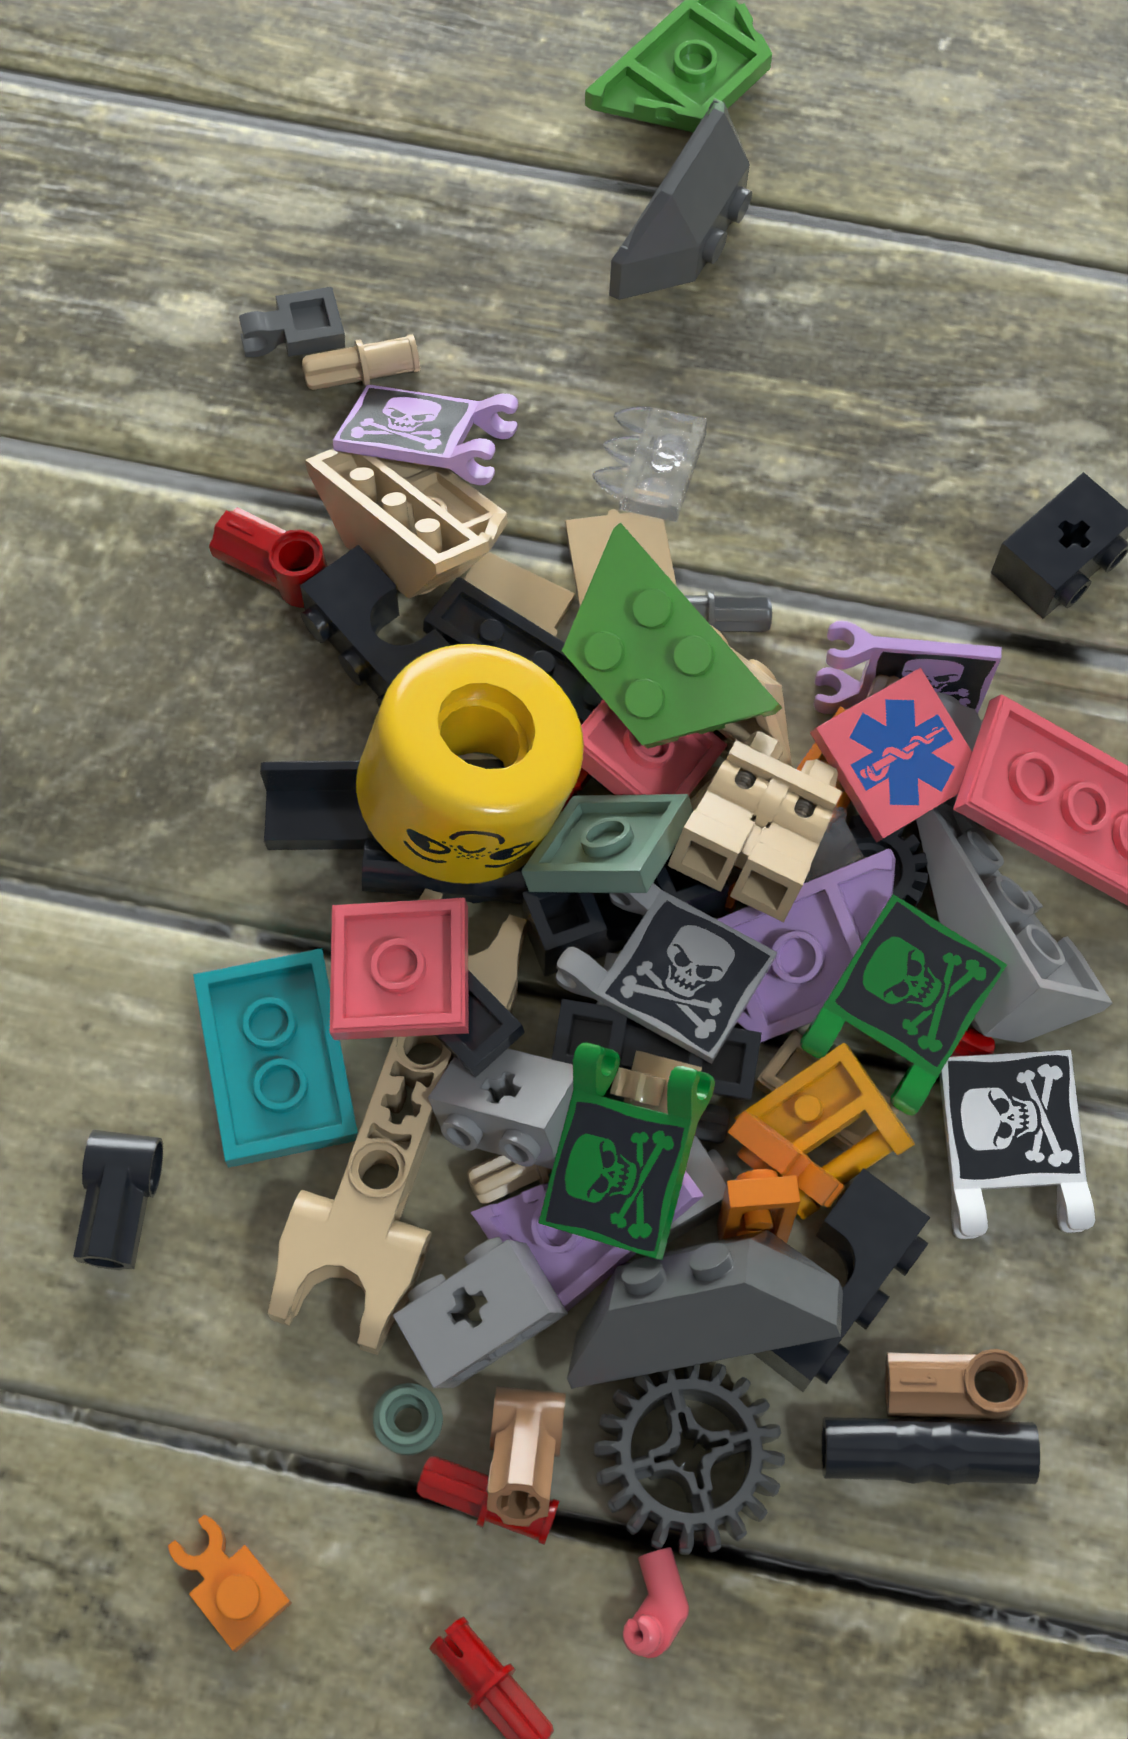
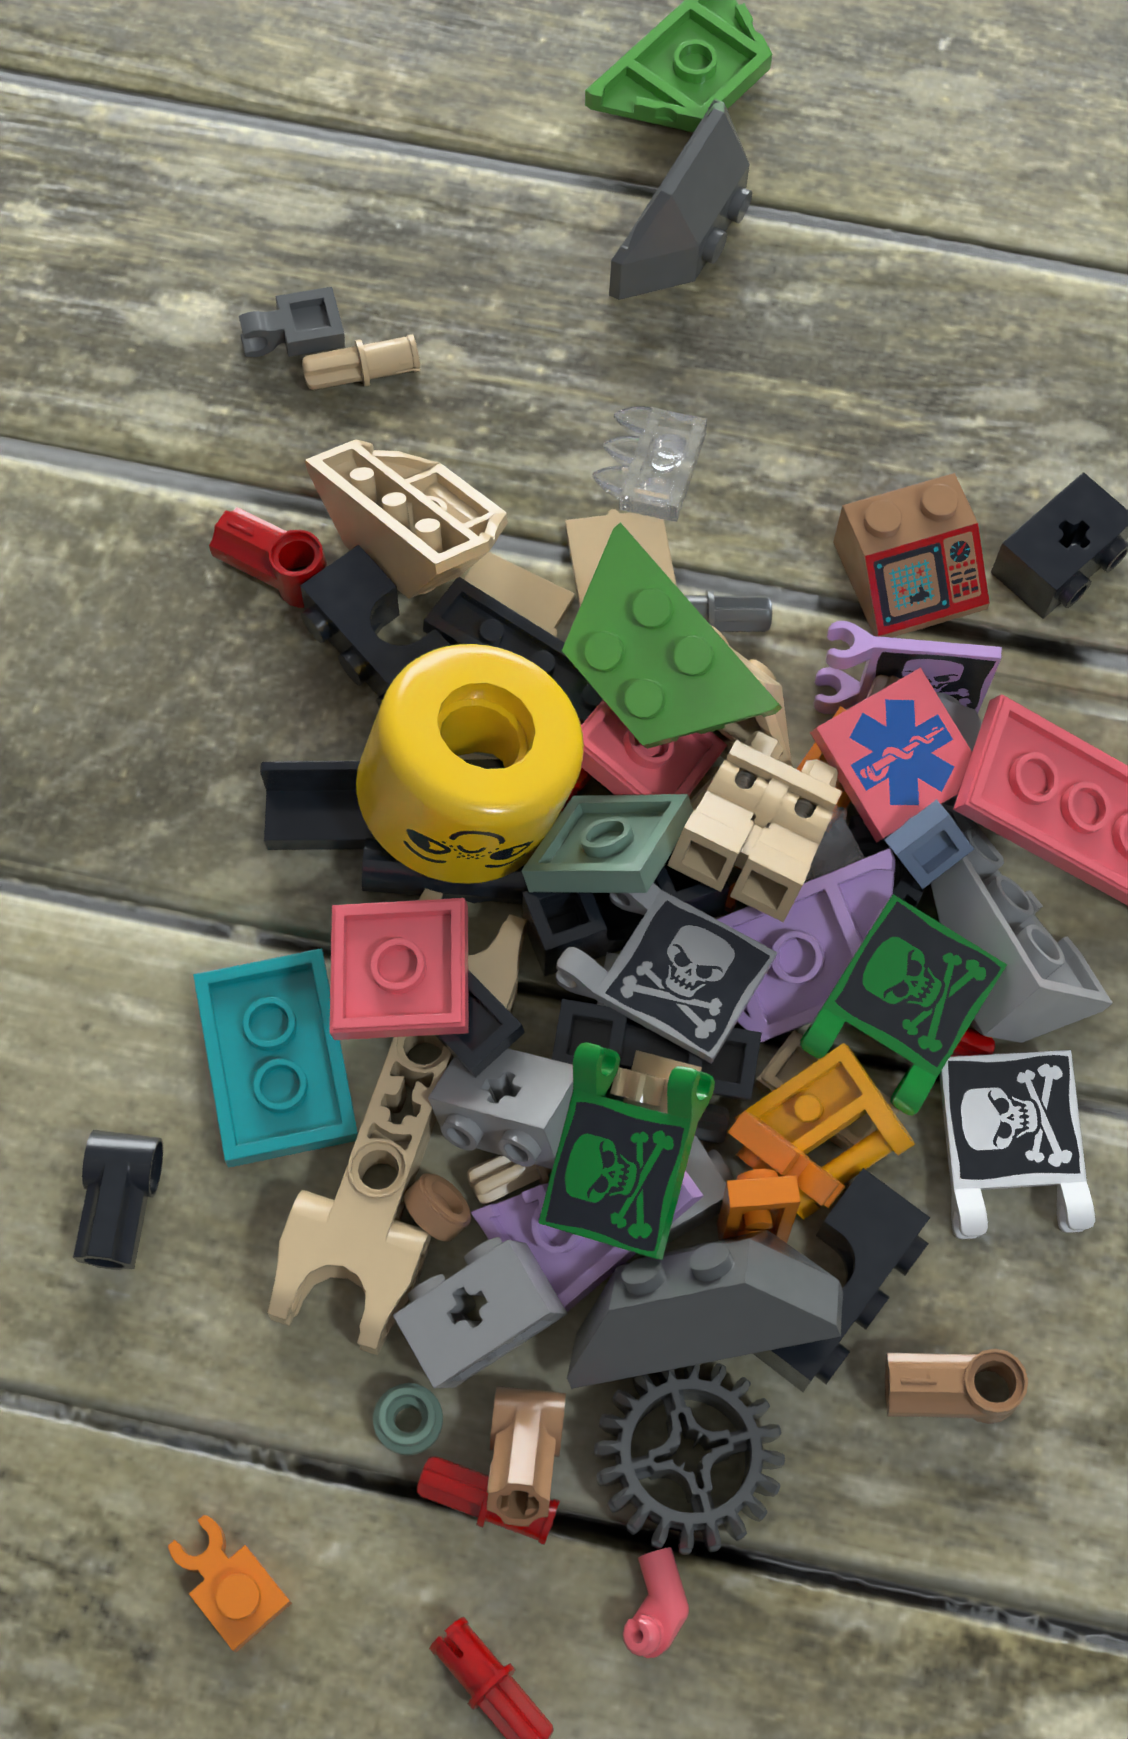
(426, 429): lavender flag -> none
(437, 1207): none -> medium nougat tile
(913, 556): none -> medium nougat slope
(929, 844): none -> sand blue plate
(930, 1450): black axle -> none

